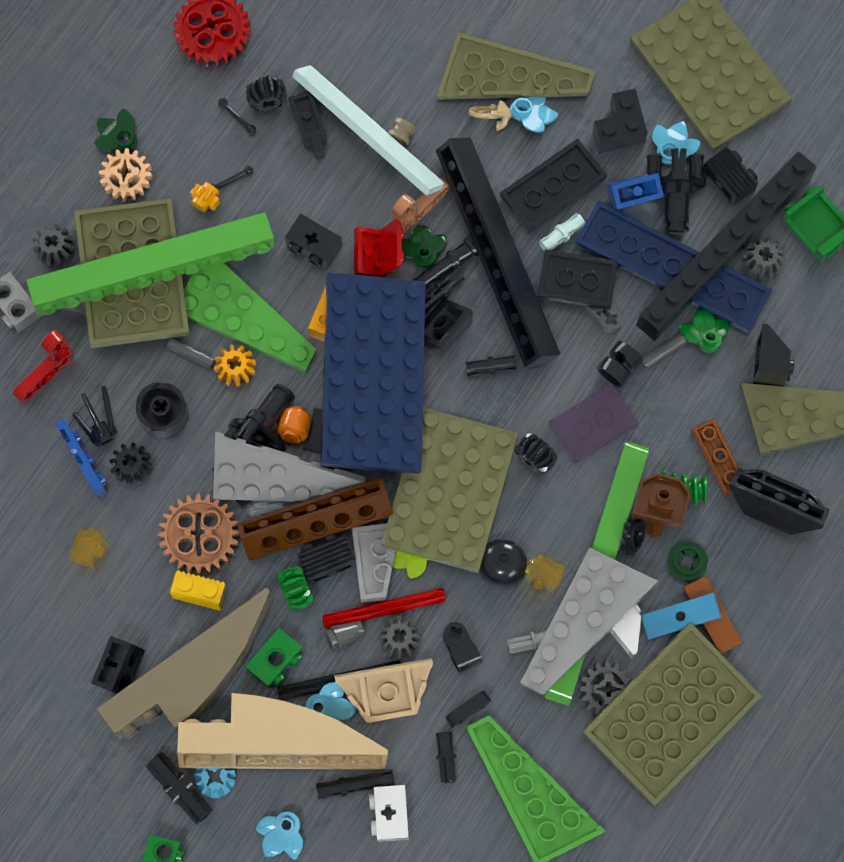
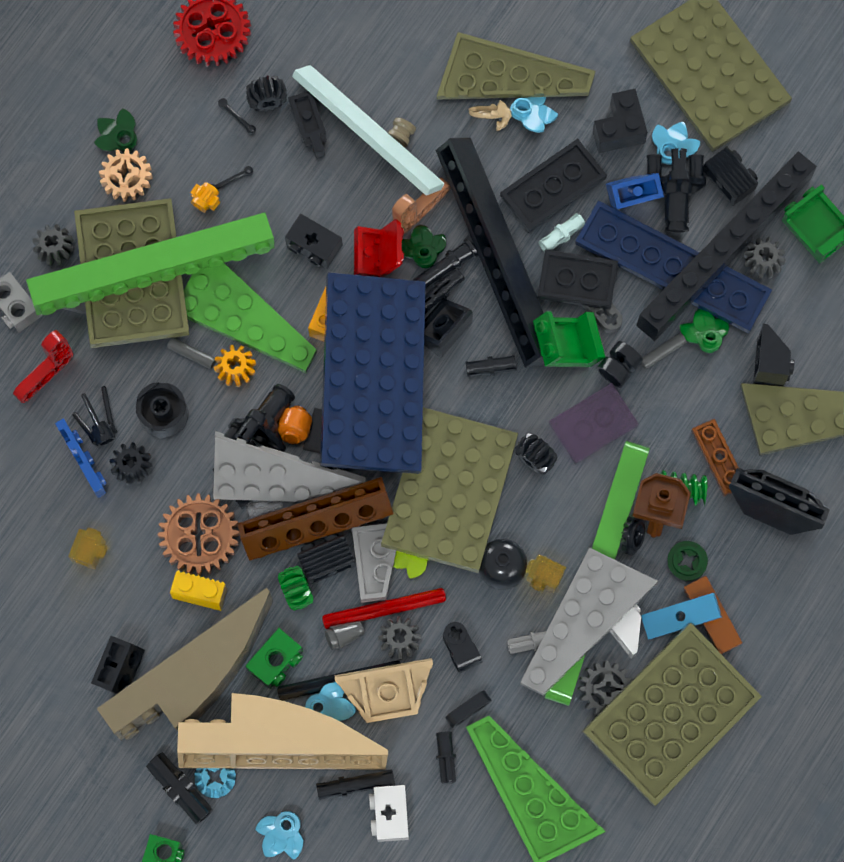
(569, 340): none -> green panel

